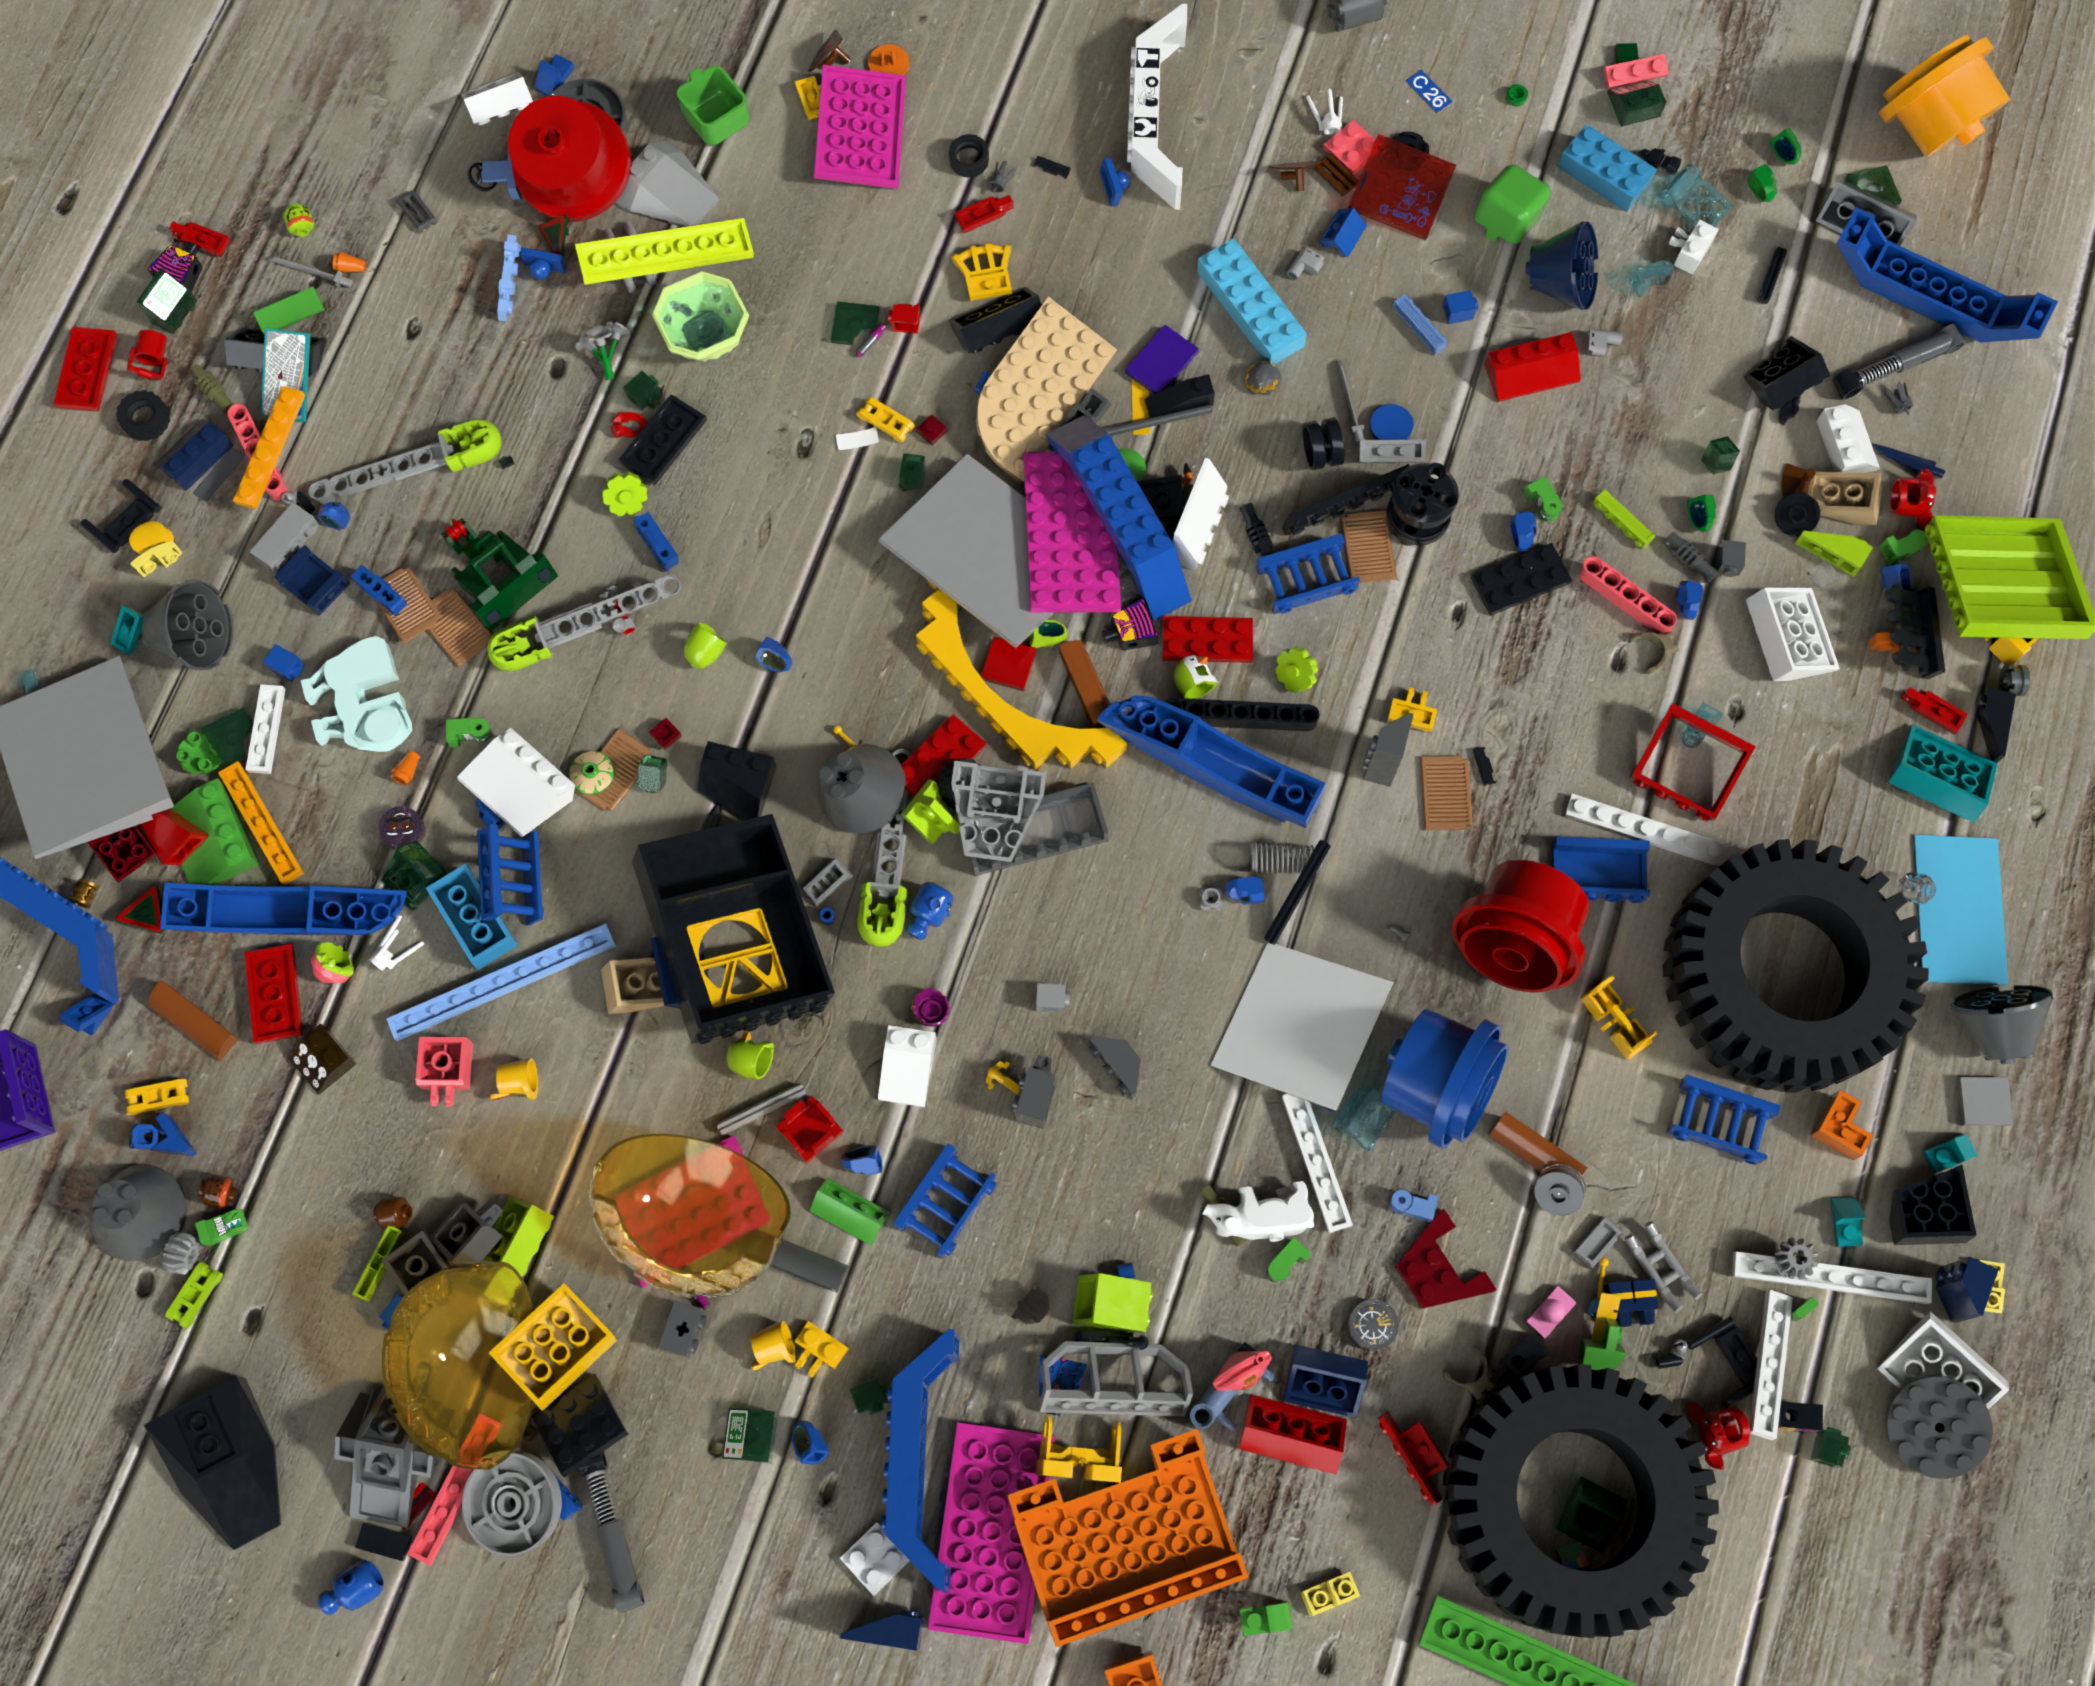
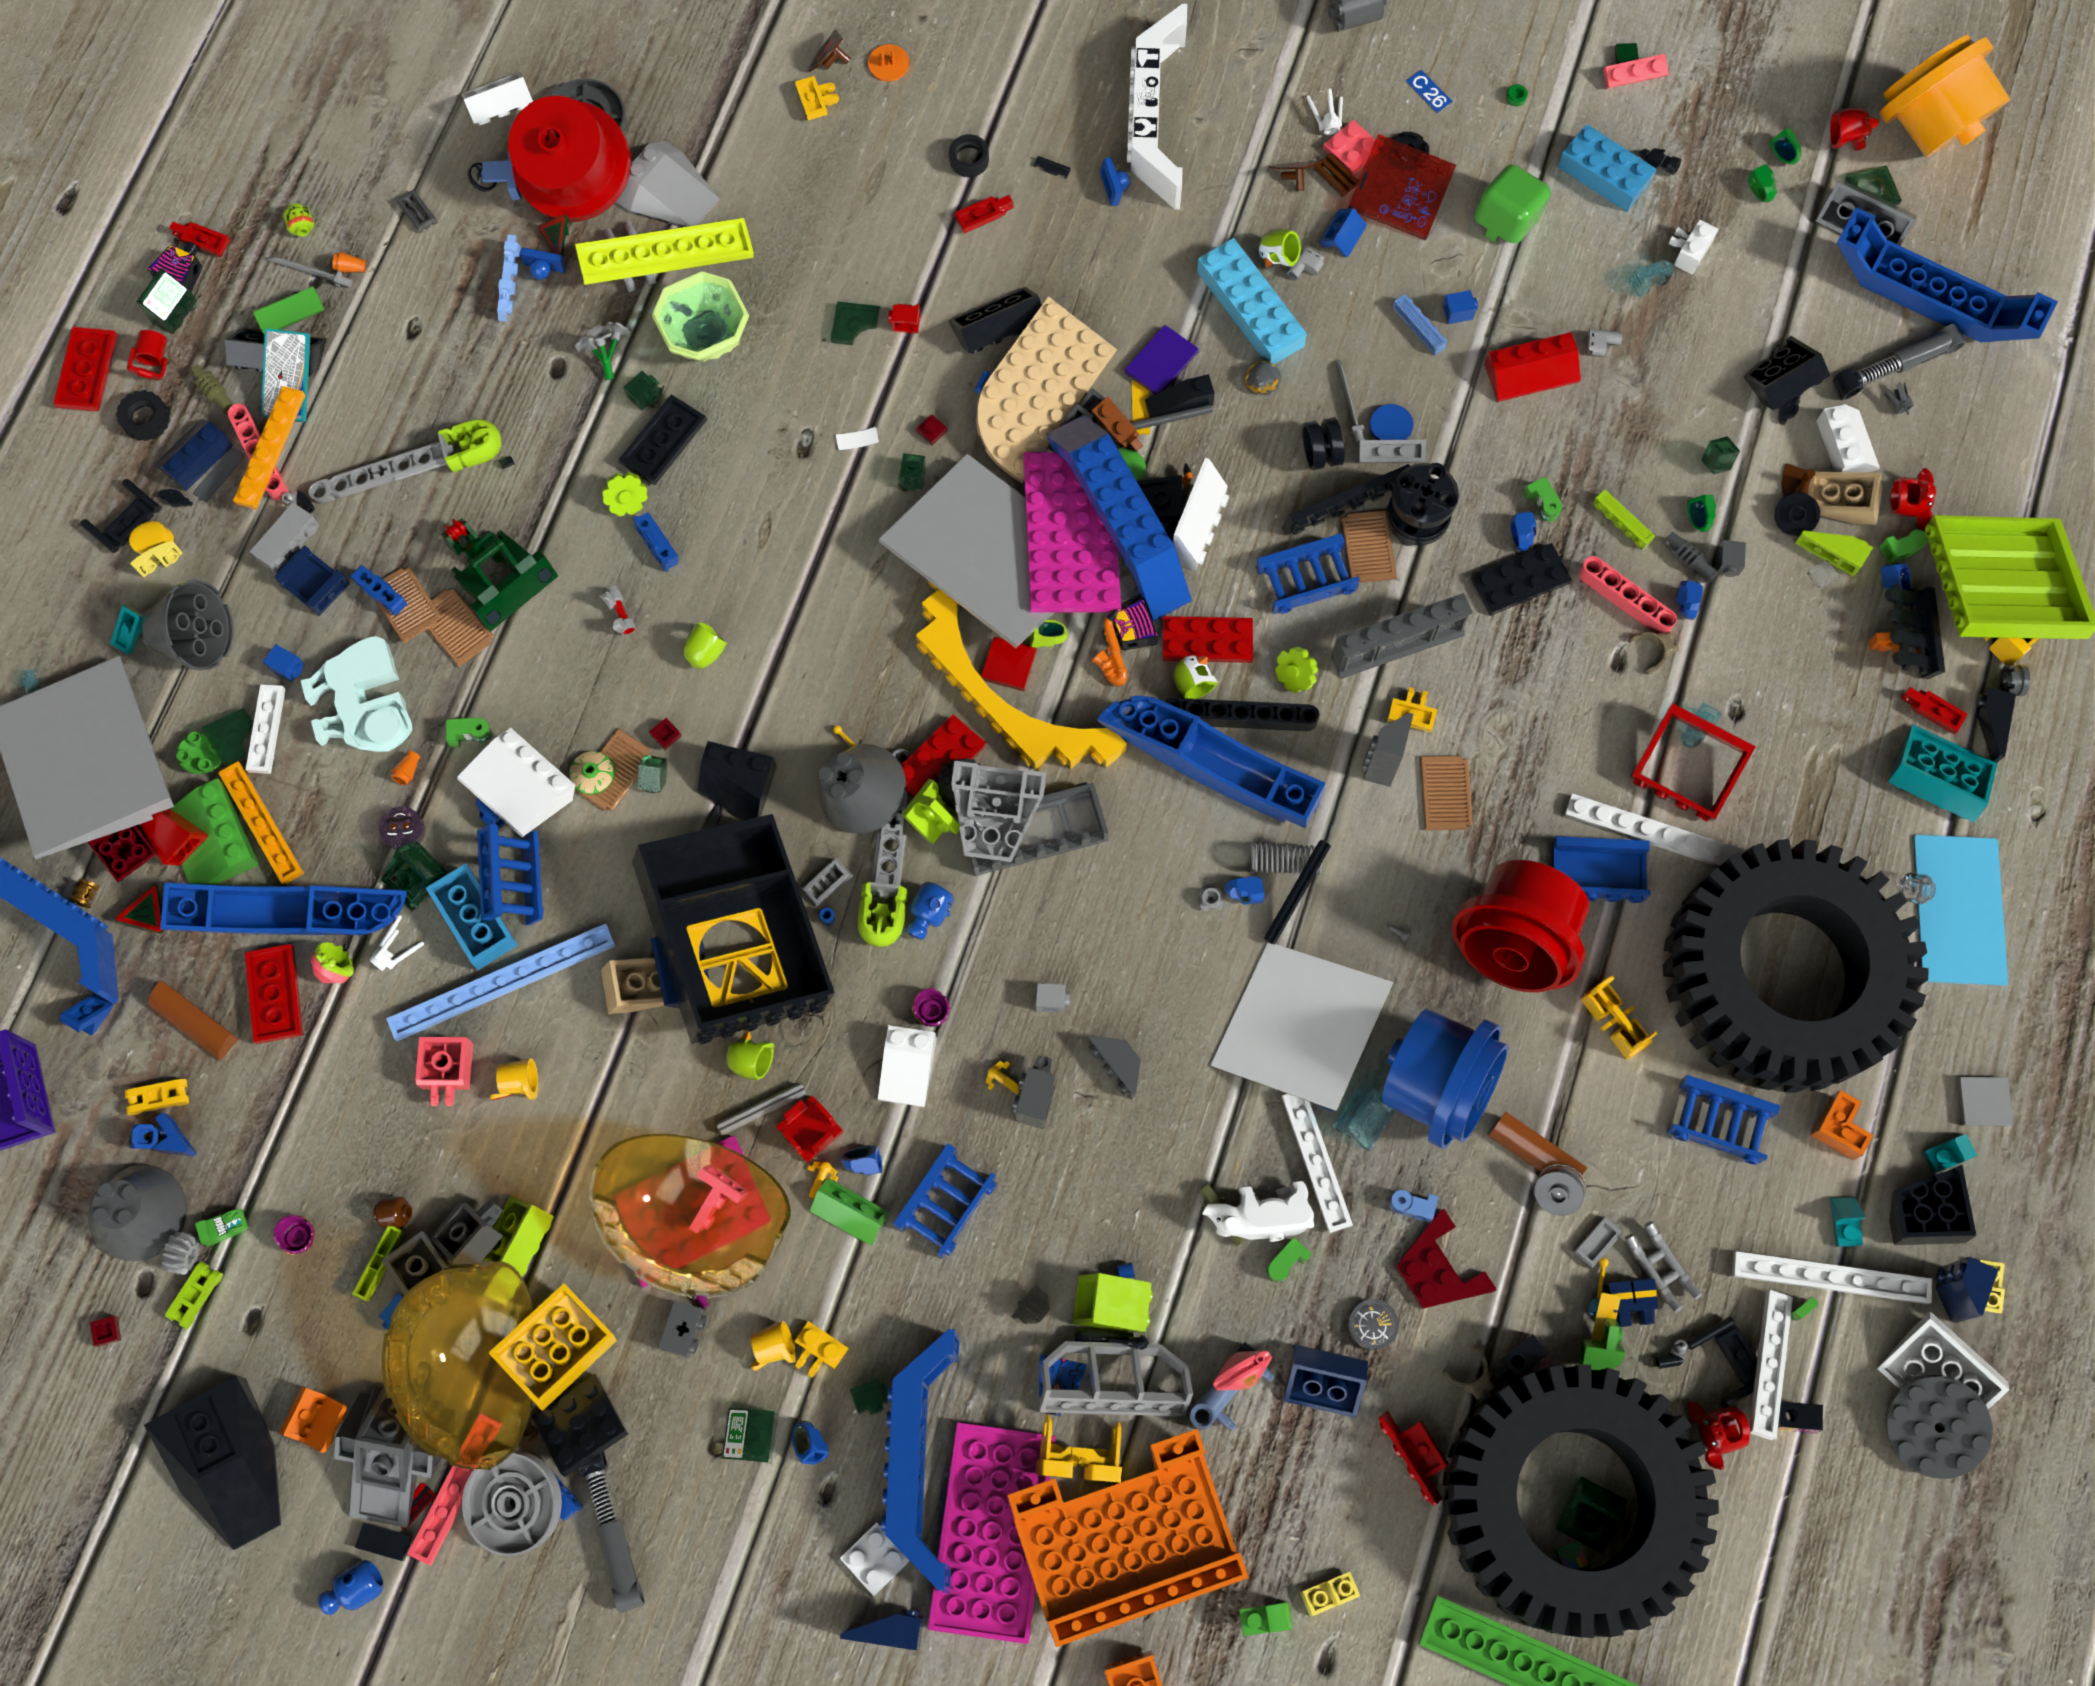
(105, 1331): none -> dark red plate
(175, 498): none -> black piece
(217, 1191): reddish brown head -> none
(294, 1234): none -> magenta hair
(314, 1419): none -> orange bracket
(321, 1058): dark brown slope -> none
(334, 515): blue rock -> none
(550, 635): light grey piece -> none
(552, 74): blue slope -> none
(619, 430): red piece -> none
(713, 104): bright green piece -> none
(722, 1187): none -> coral bracket
(773, 656): blue rock -> none
(810, 1266): dark grey brick -> none
(824, 1169): none -> yellow piece
(860, 127): dark pink plate -> none
(870, 339): piece -> none
(885, 419): yellow plate -> none
(989, 281): yellow plate -> none
(998, 183): dark grey piece -> none
(1084, 680): dark orange brick -> none
(1112, 665): none -> orange piece
(1117, 424): none -> dark orange hinge
(1256, 531): black hinge -> none
(1280, 247): none -> lime piece
(1293, 1434): red slope -> none
(1401, 636): none -> dark grey window
(1484, 766): black piece -> none
(1550, 1312): bright pink tile -> none
(1565, 266): dark blue cone -> none
(1637, 102): clear green slope -> none
(1683, 187): clear light blue piece -> none
(1772, 275): black axle -> none
(1789, 1262): light grey gear -> none
(1791, 633): white slope -> none
(1830, 1448): clear green brick -> none
(1853, 126): none -> red piece
(1911, 461): dark blue bar -> none
(2004, 1022): dark grey cone -> none

